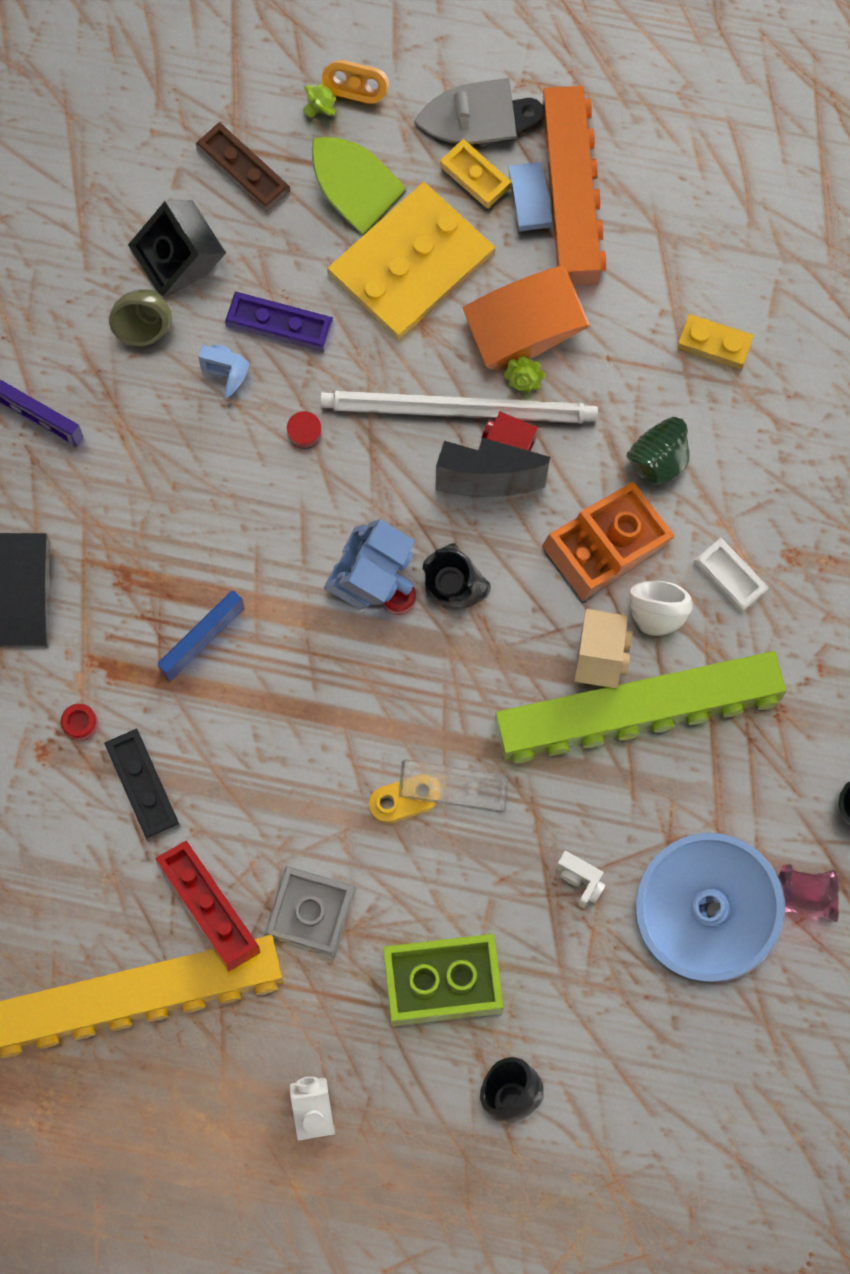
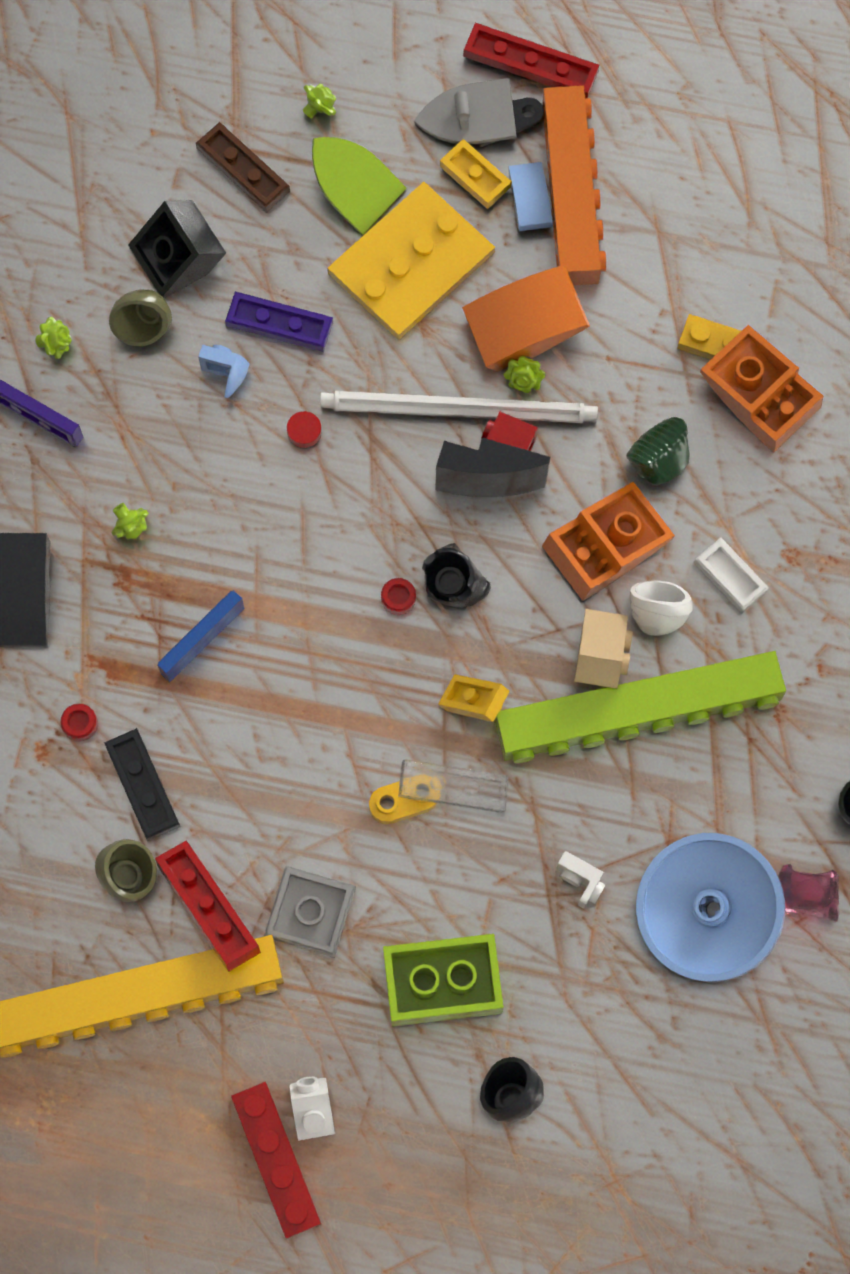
(54, 337): none -> lime plant
(126, 870): none -> olive hat
(129, 522): none -> lime plant
(276, 1160): none -> red plate
(356, 82): light orange plate -> none
(371, 565): medium blue brick -> none
(474, 697): none -> yellow plate
(529, 59): none -> red plate
(762, 388): none -> orange slope

